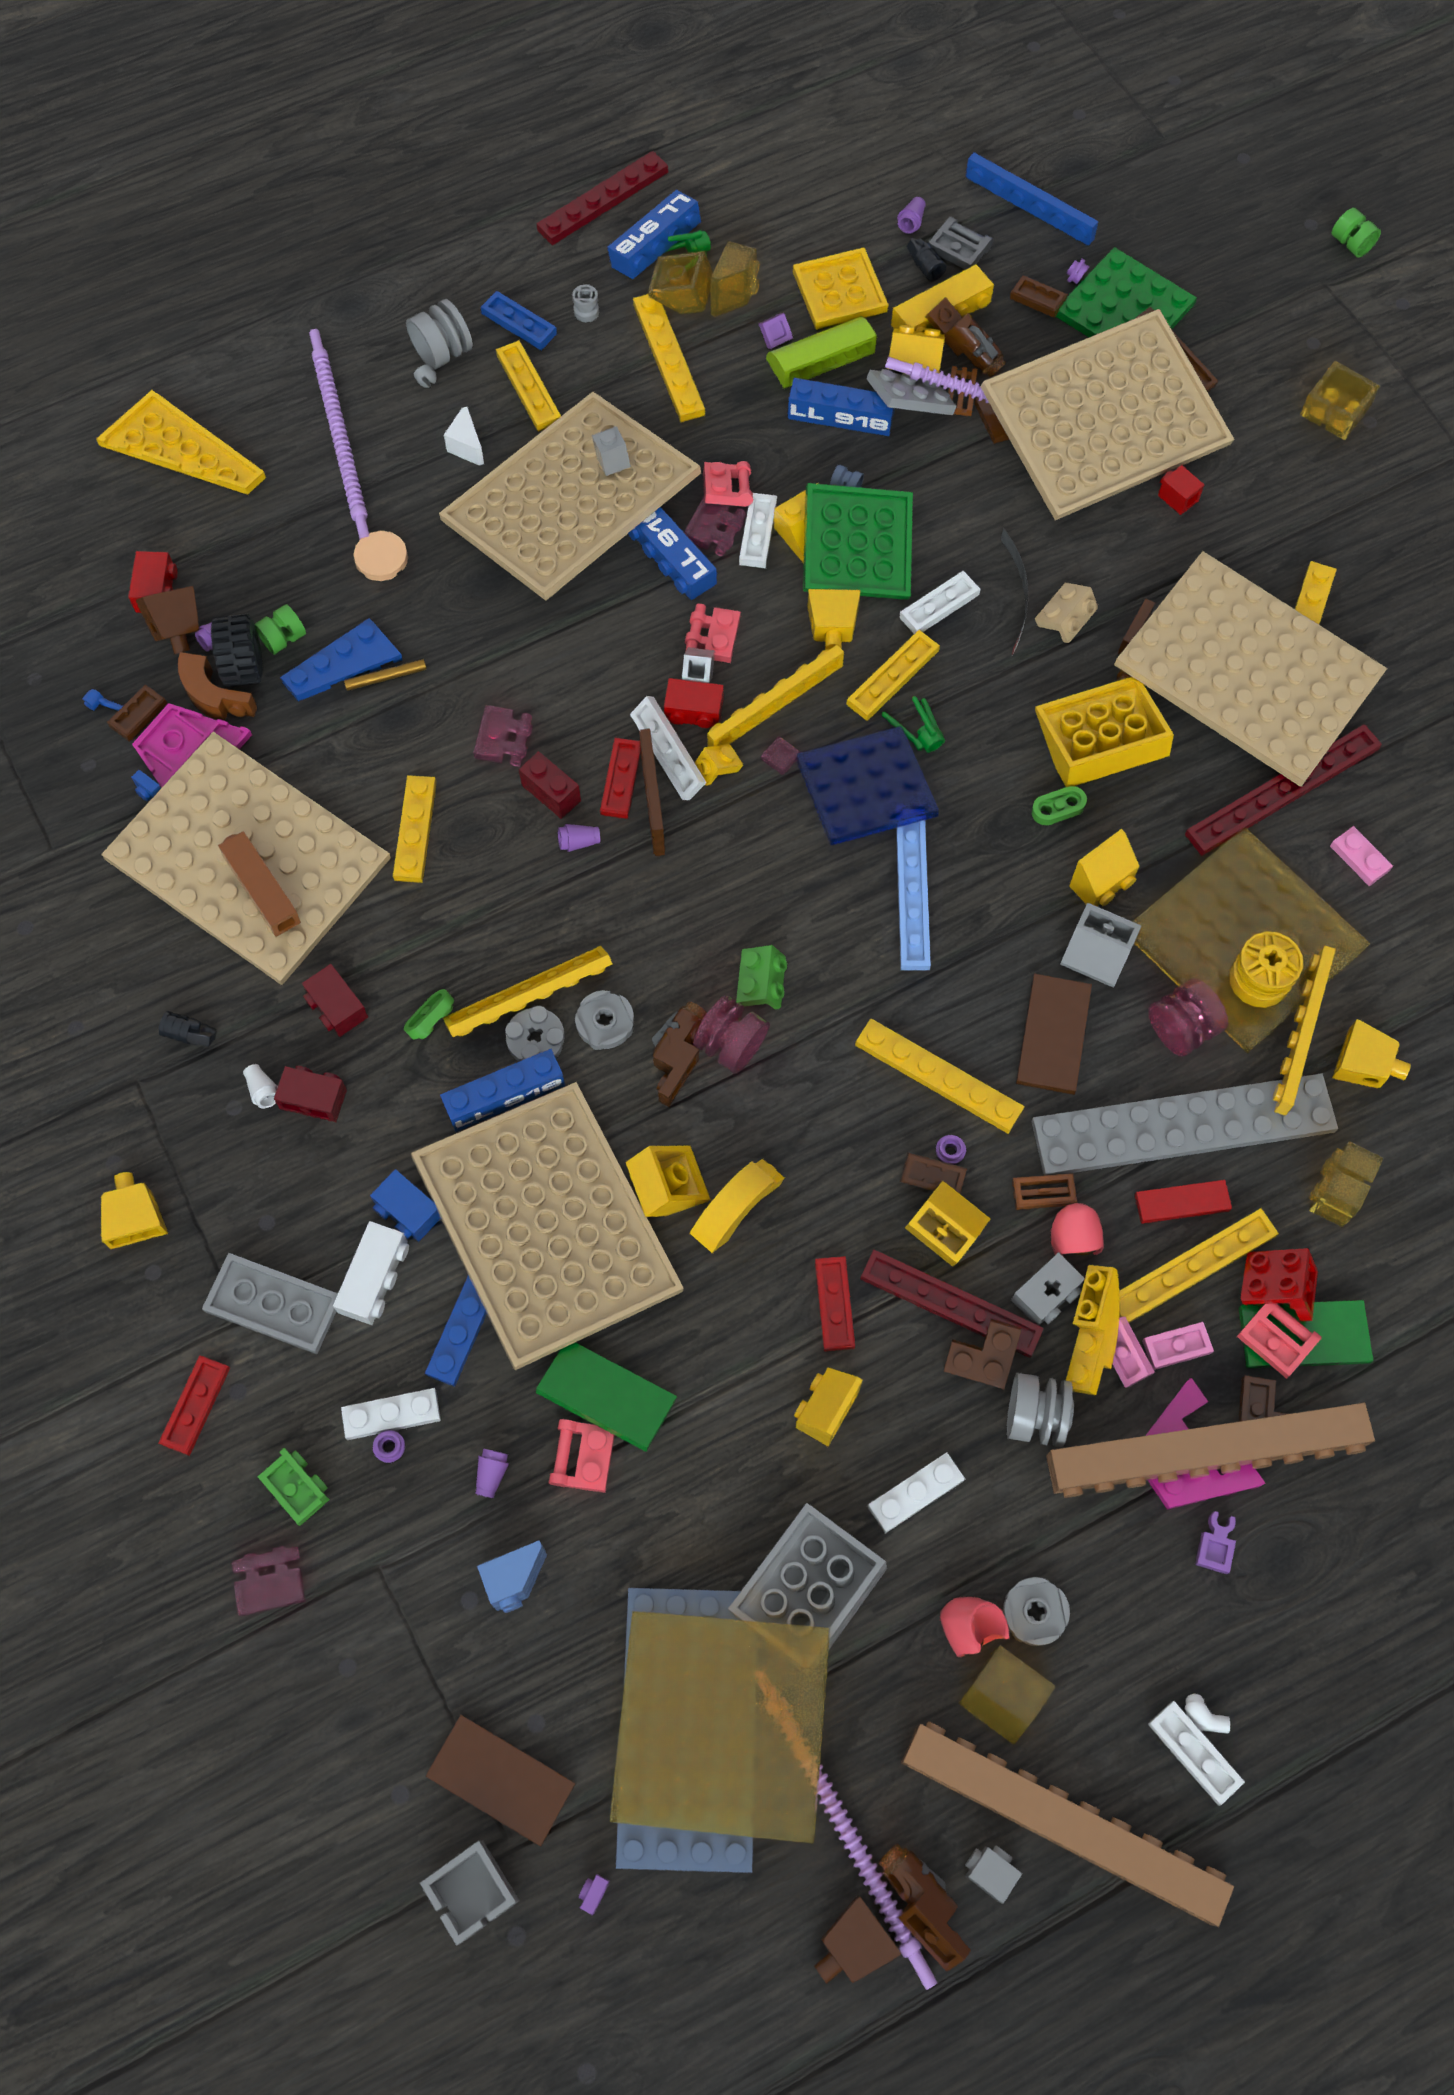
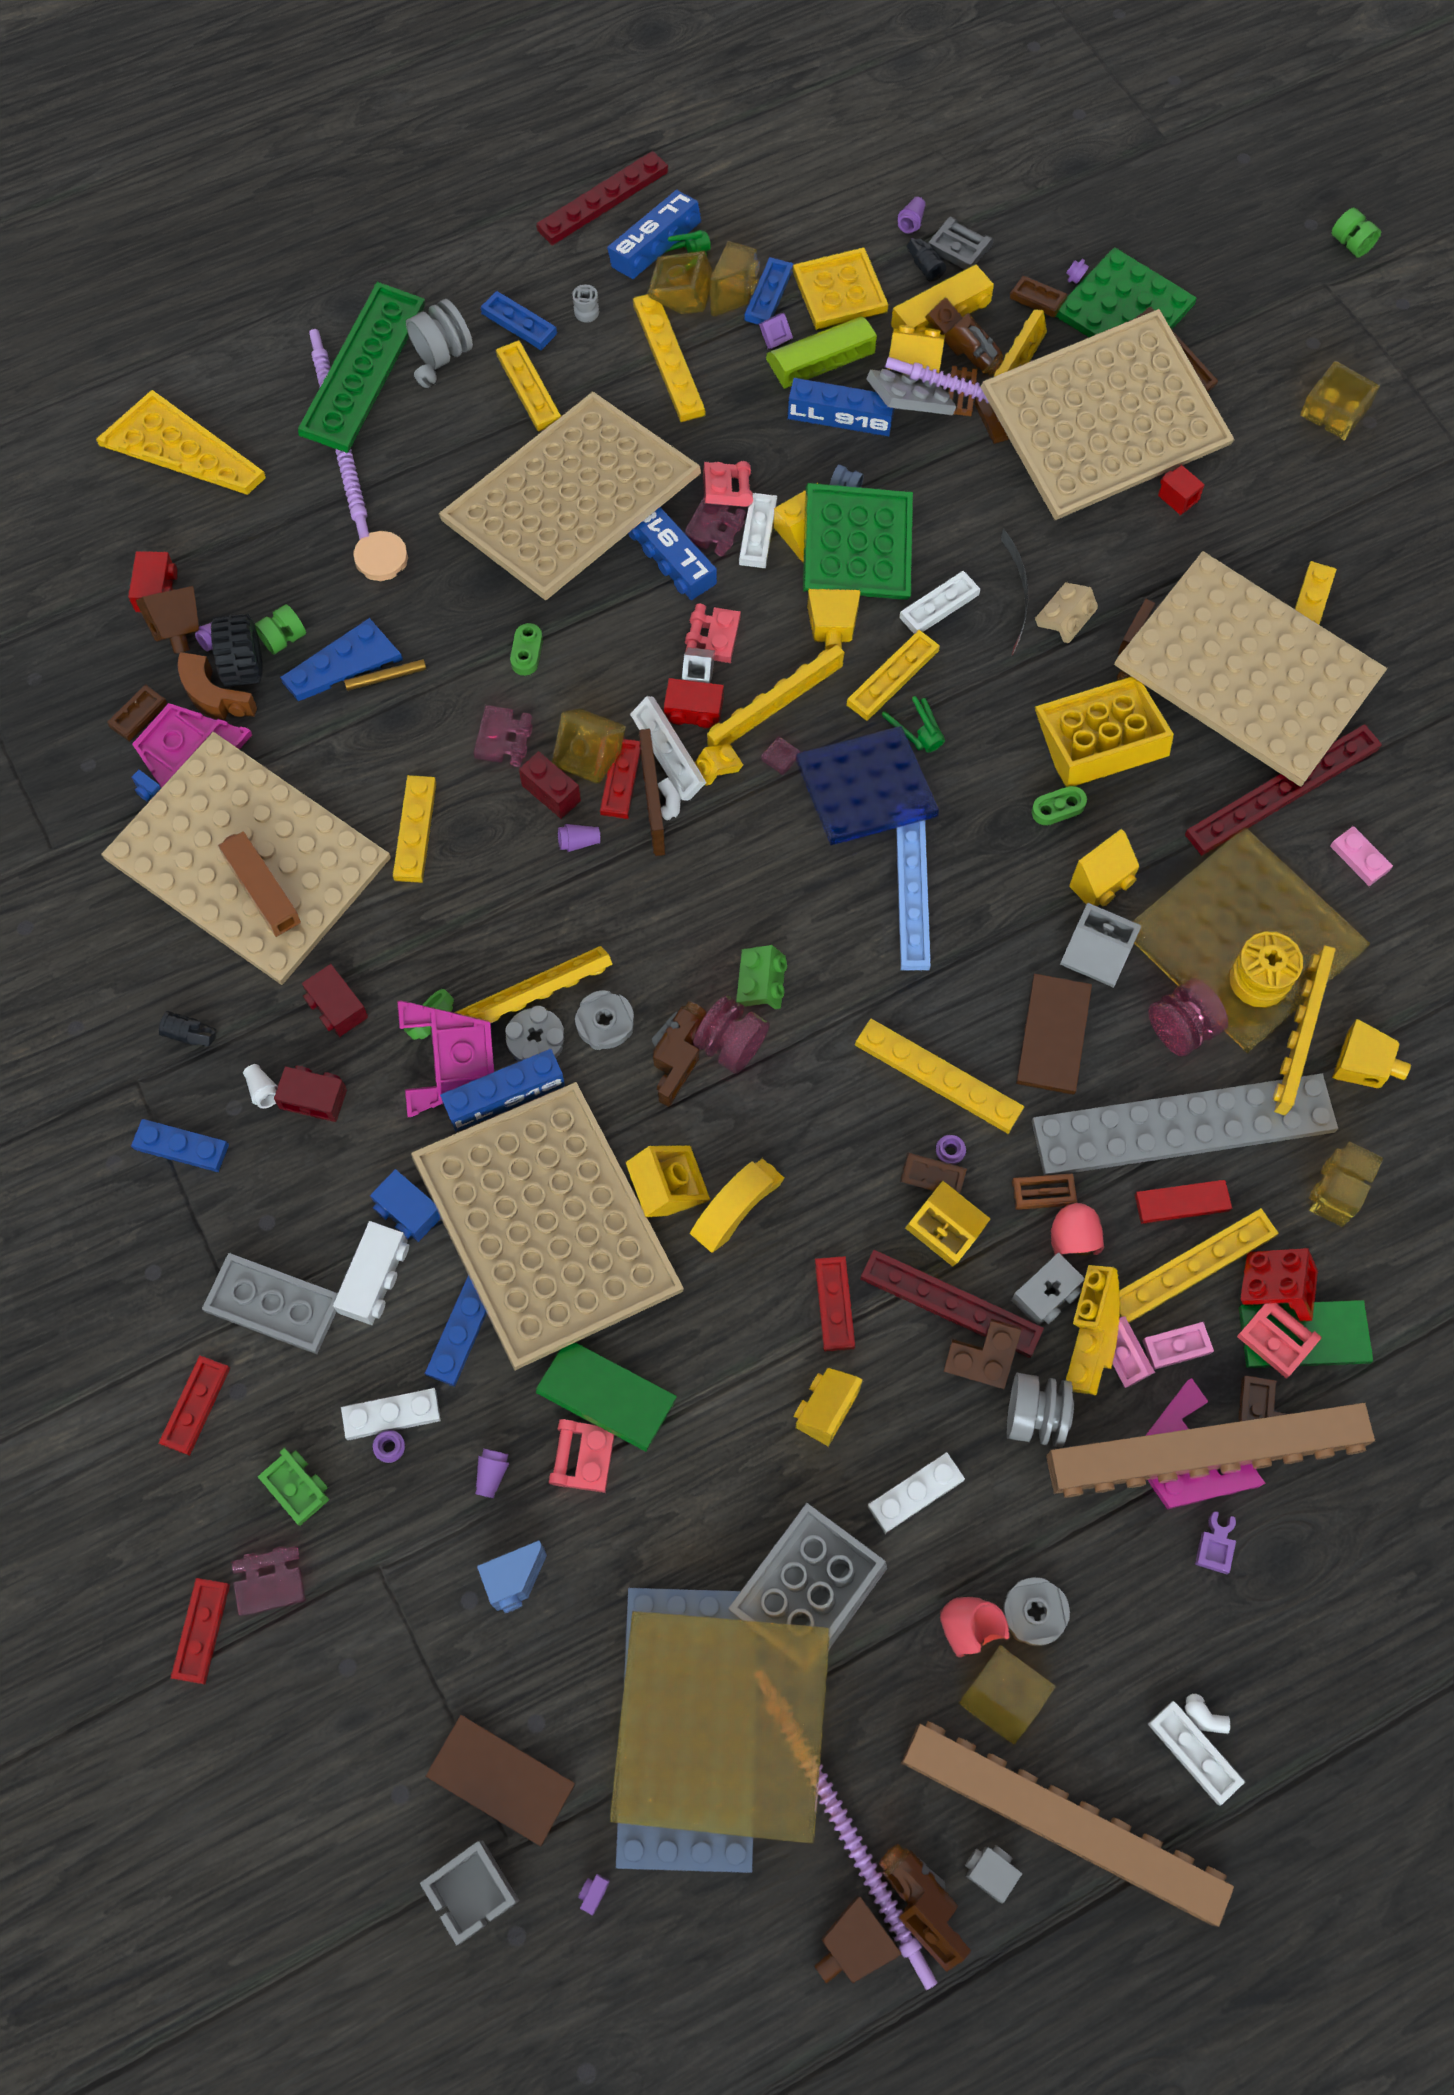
(94, 699): blue hand -> none
(129, 1213): yellow torso -> none
(180, 1145): none -> blue plate
(200, 1631): none -> red tile
(360, 368): none -> green plate
(459, 1050): none -> dark pink wing
(462, 438): white slope -> none
(527, 647): none -> bright green plate
(587, 744): none -> clear yellow slope
(611, 451): light grey brick -> none
(672, 797): none -> white arm
(769, 291): none -> blue plate
(1025, 343): none -> yellow plate
(1031, 199): blue plate -> none

